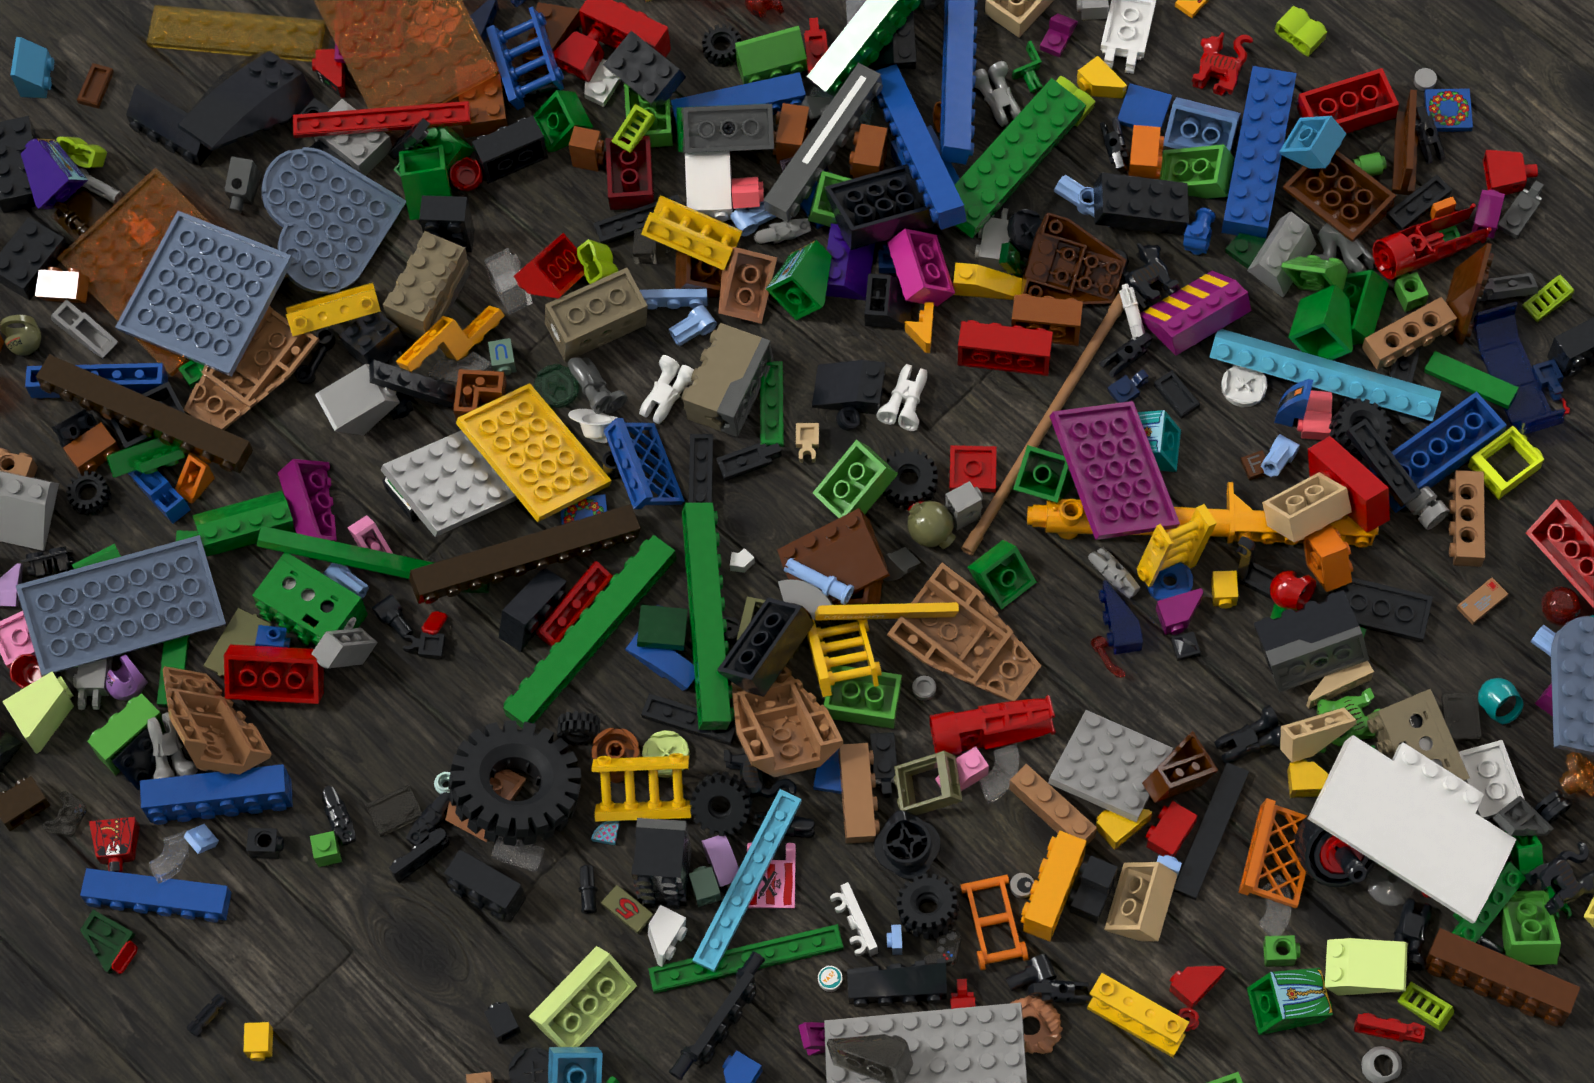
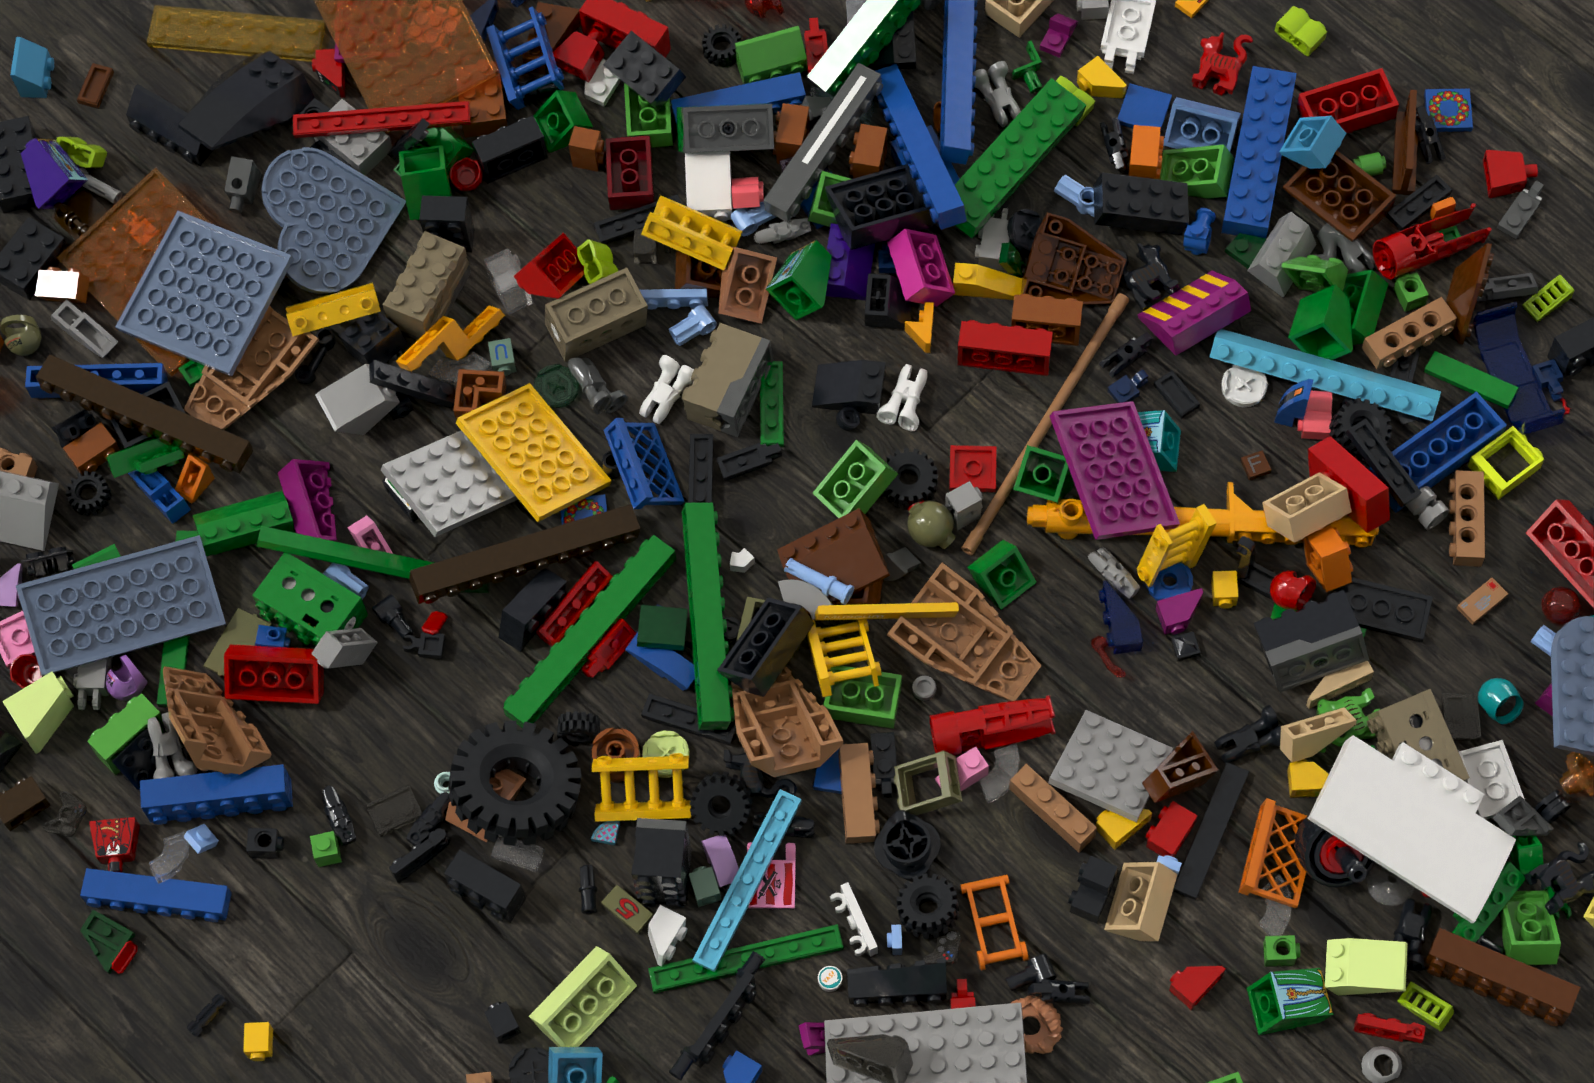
(592, 423): white piece -> none
(609, 648): none -> red hinge
(631, 118): lime slope -> none
(807, 438): tan plate -> none
(1021, 885): light grey tile -> none
(1054, 886): light orange brick -> none
(1132, 311): white piece -> none
(1137, 1015): yellow fence -> none
(1192, 1015): red plate -> none
(1280, 454): light blue piece -> none
(1425, 79): light grey tile -> none
(1488, 211): magenta slope -> none

